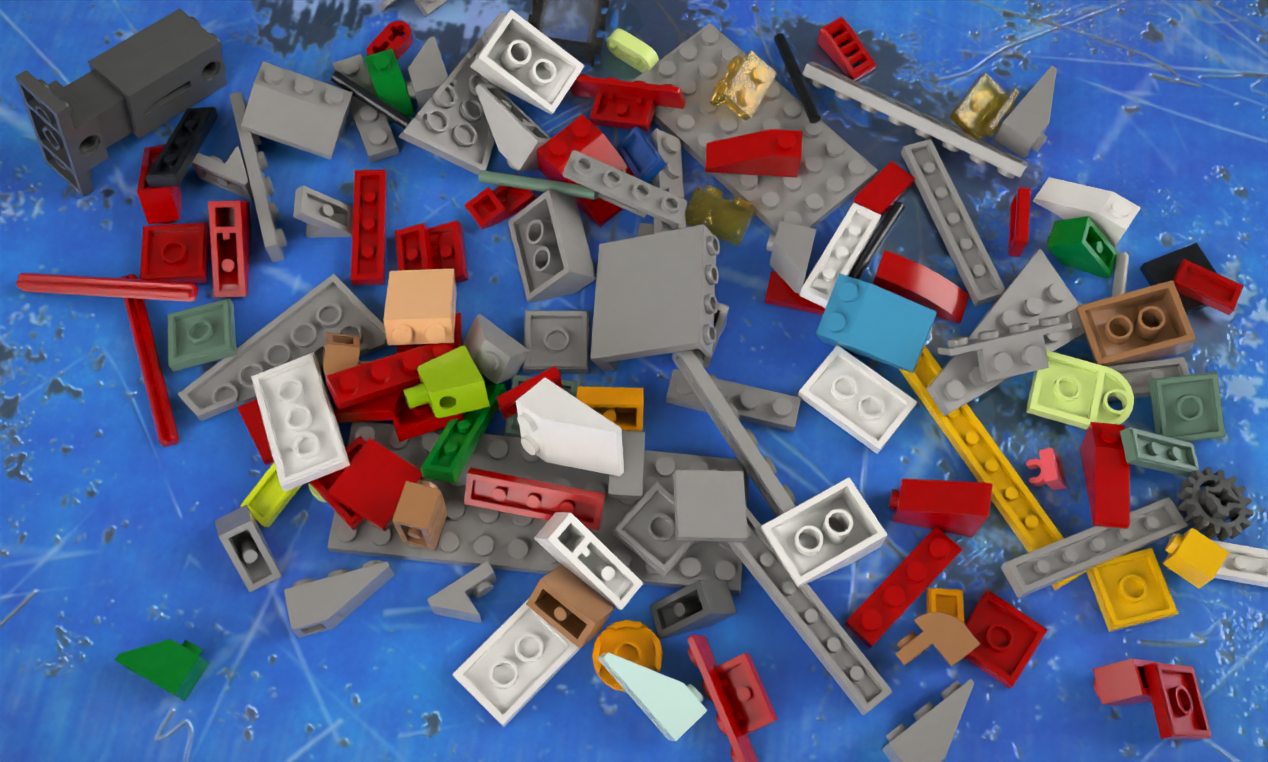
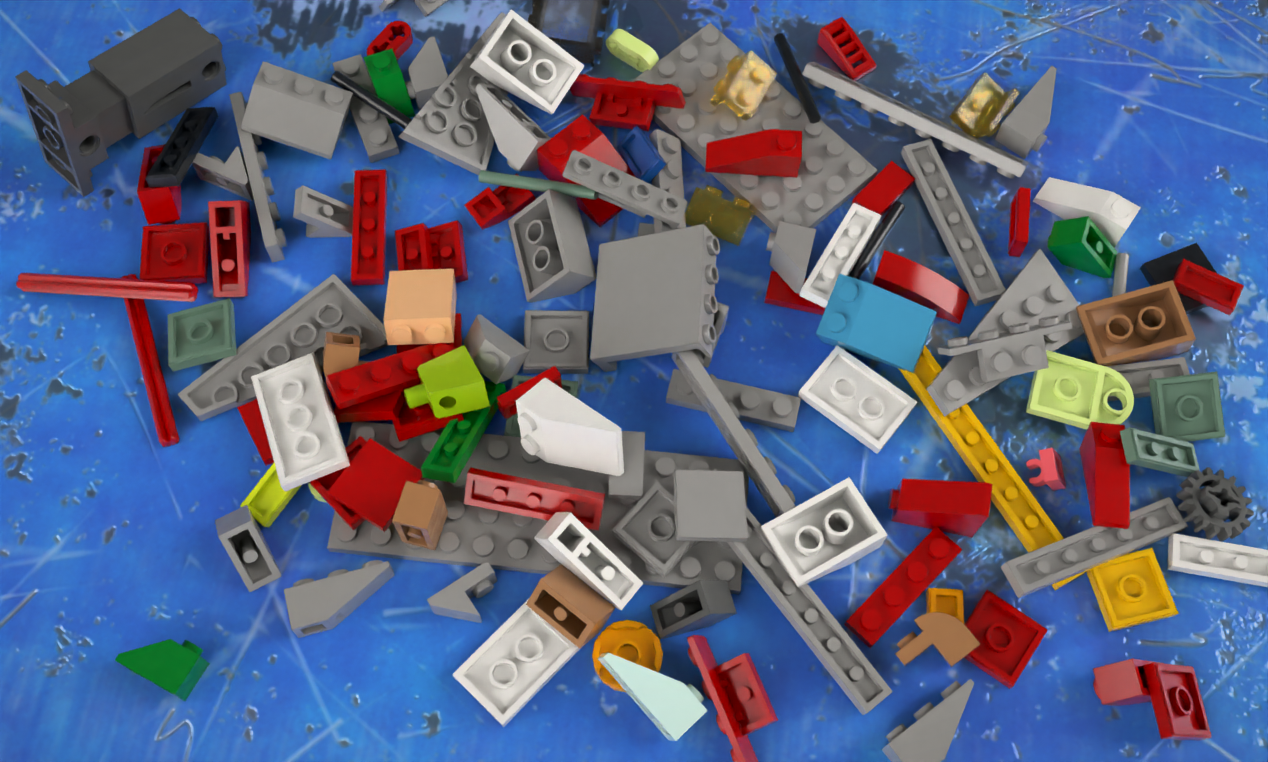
(617, 404): light orange brick -> none
(1194, 557): yellow brick -> none

